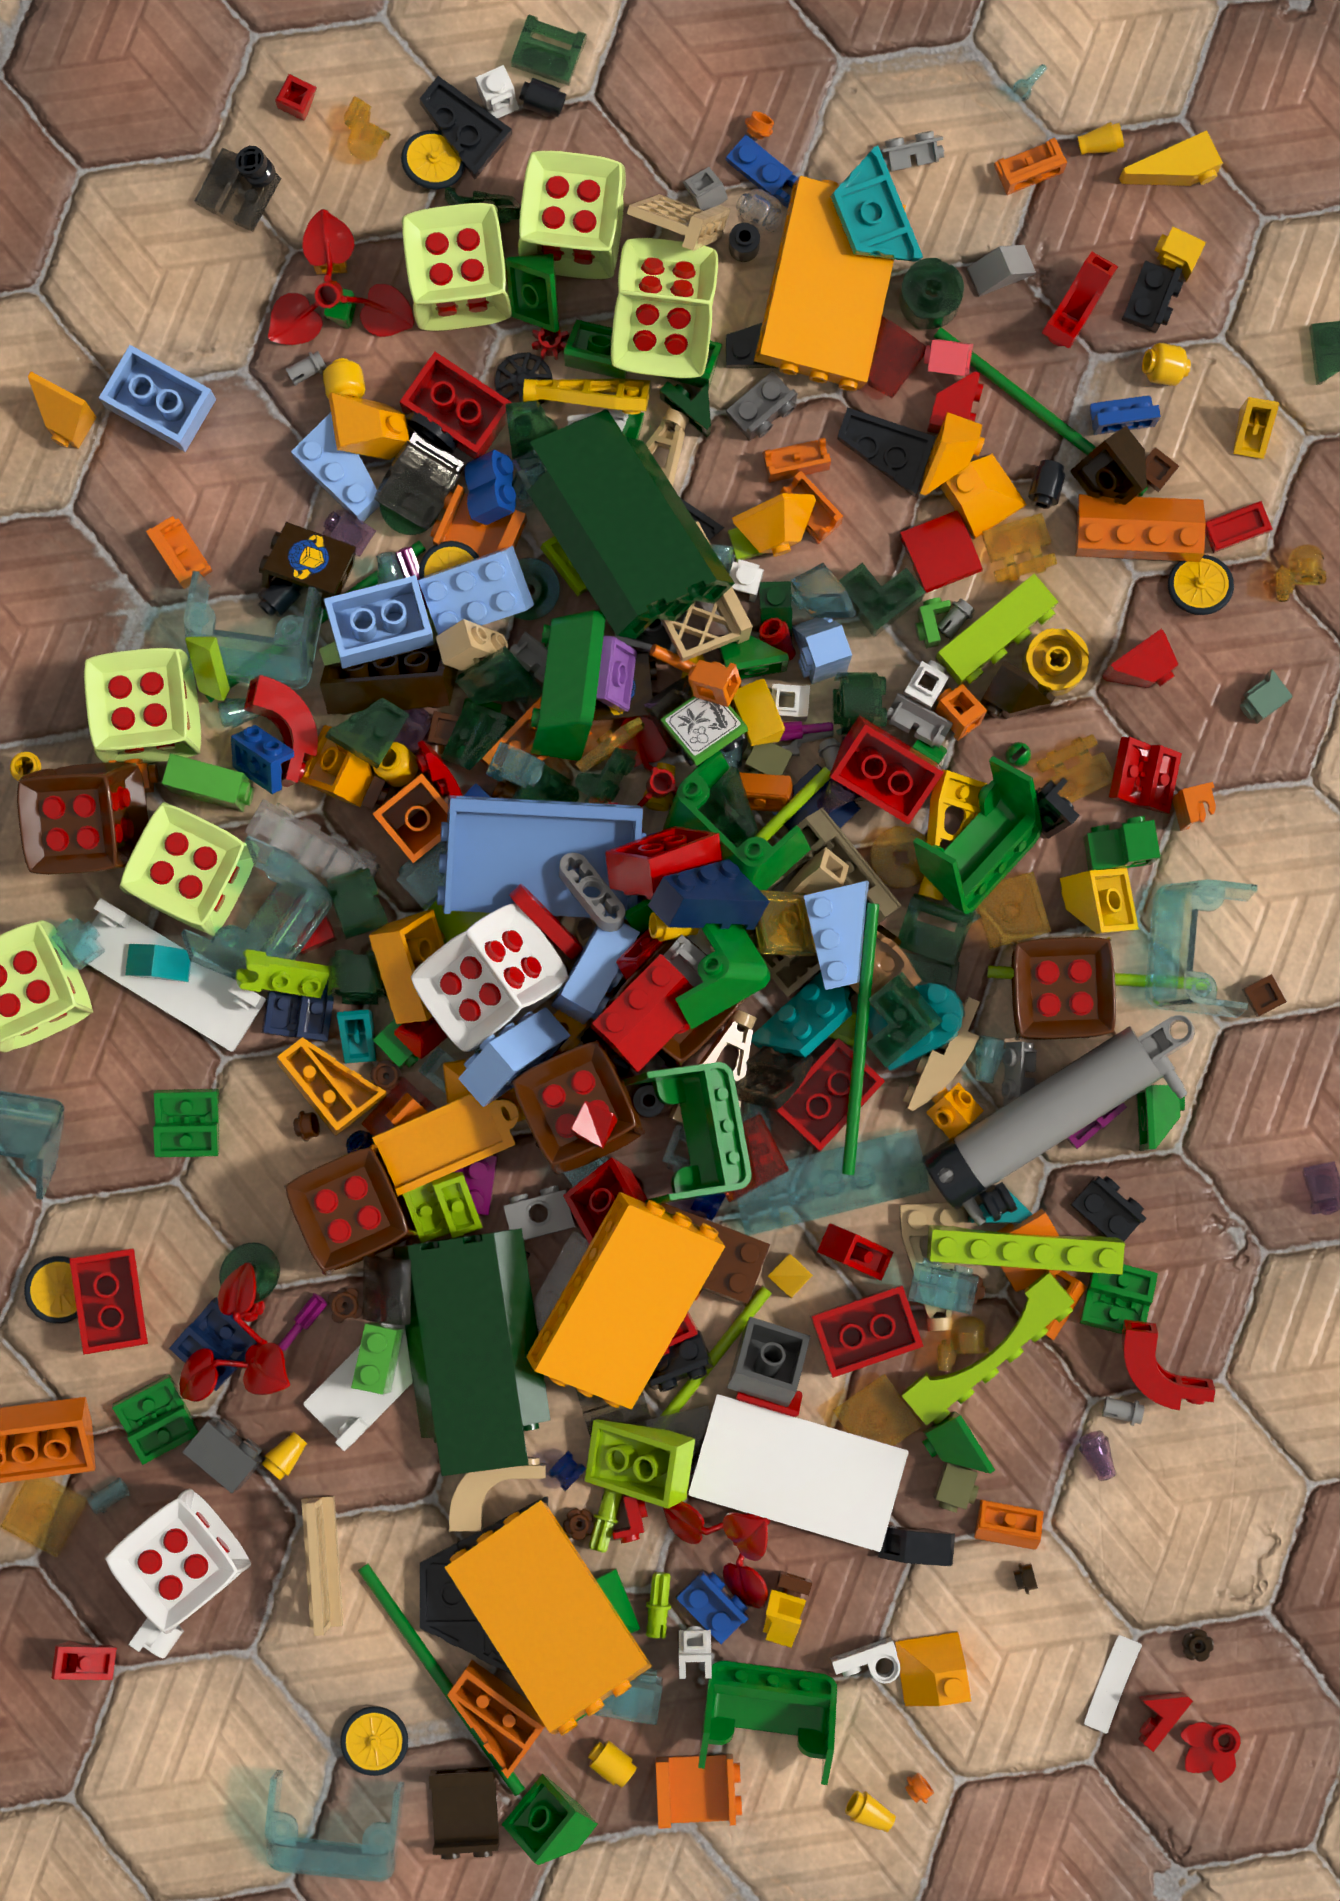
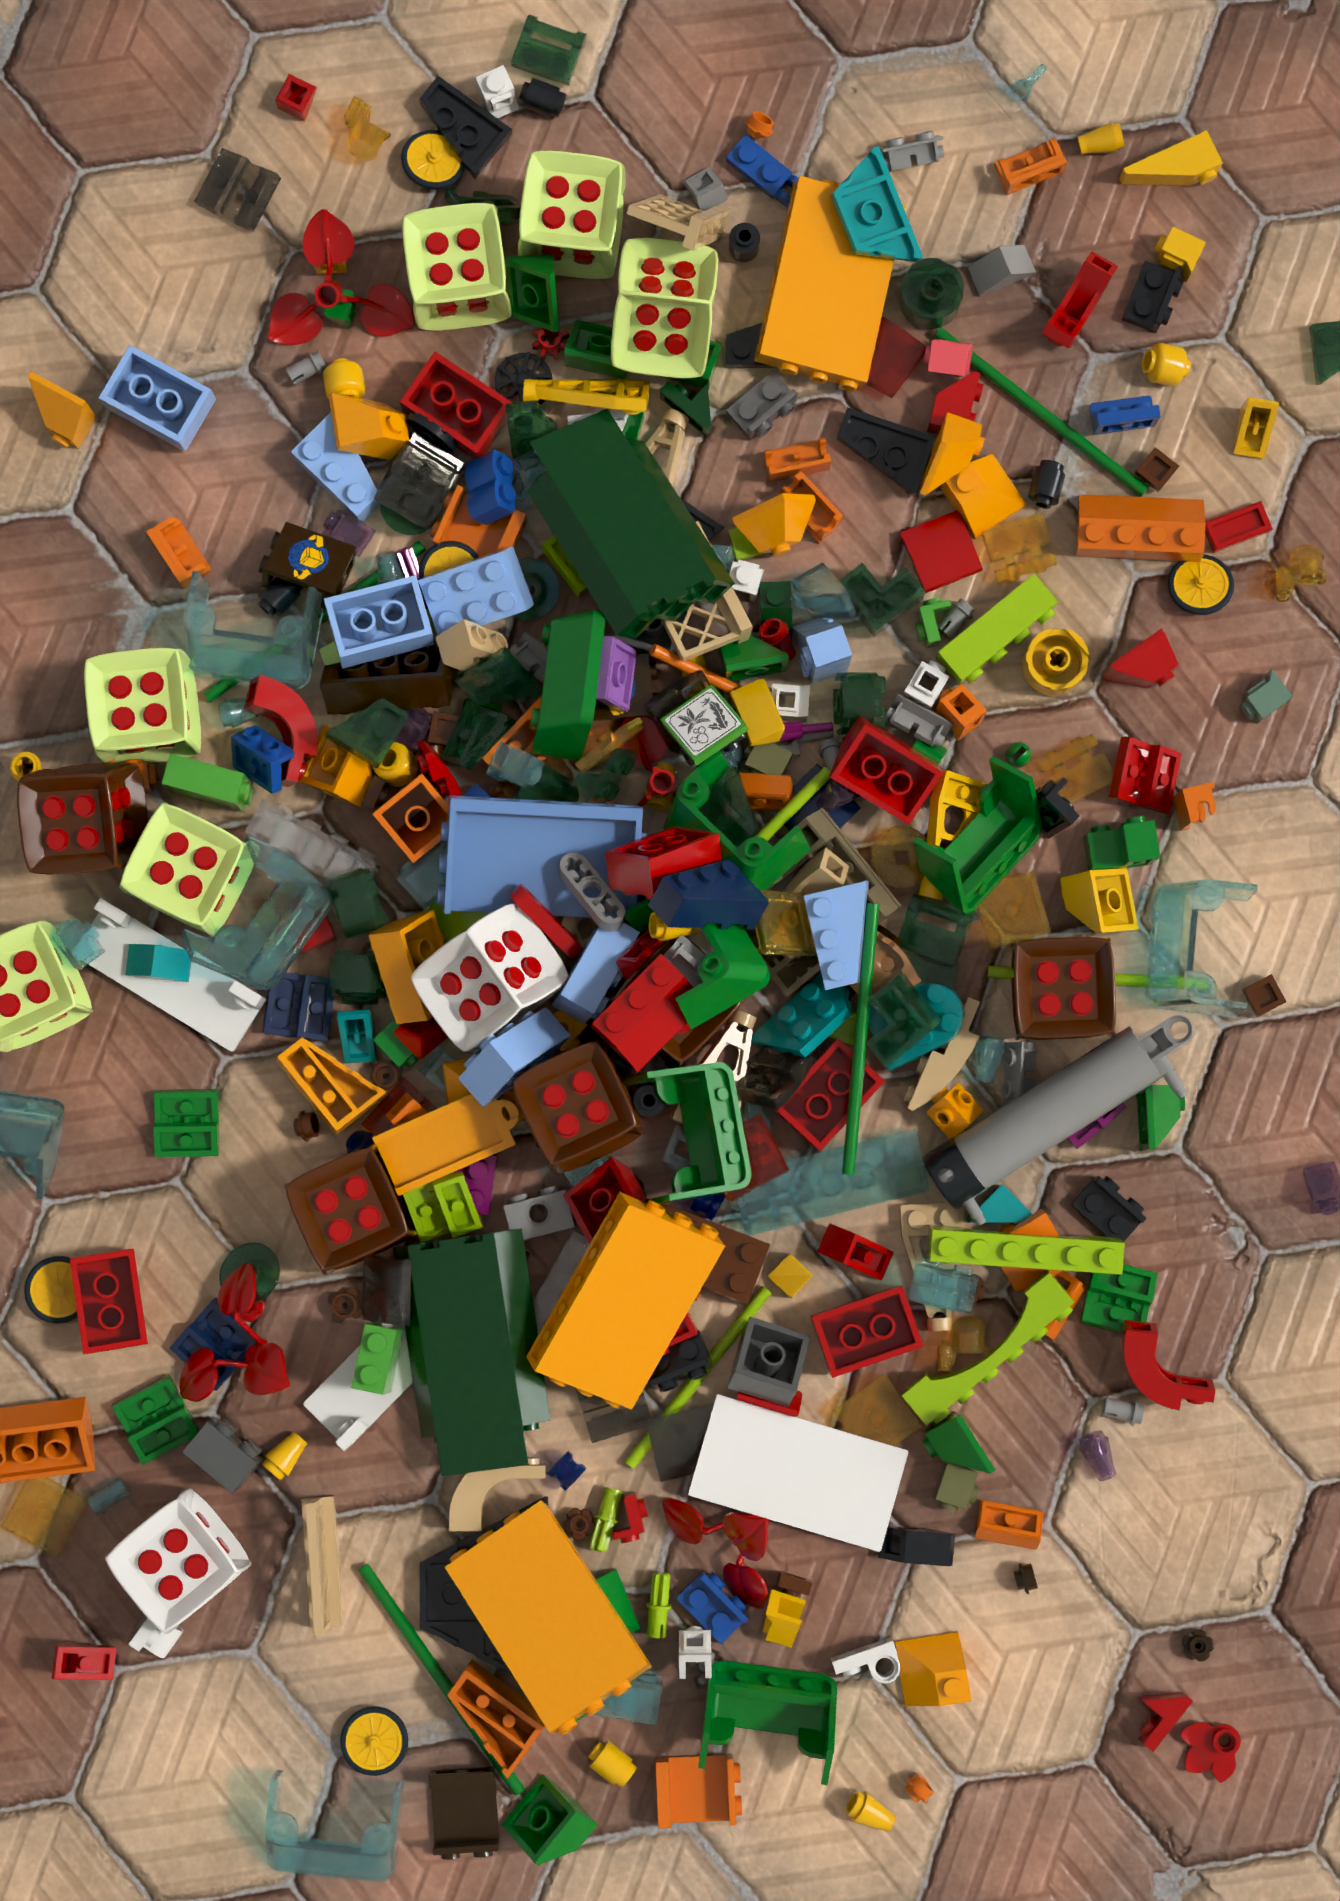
(208, 666): lime slope -> none
(255, 166): black wheel -> none
(281, 975): lime plate -> none
(304, 1319): magenta axle -> none
(594, 1124): red slope -> none
(640, 1462): lime slope -> none
(714, 682): orange brick -> none
(760, 210): clear head -> none
(998, 1201): black wheel -> none
(1014, 693): dark brown slope -> none
(1112, 1683): white sticker -> none
(1114, 468): dark brown slope -> none

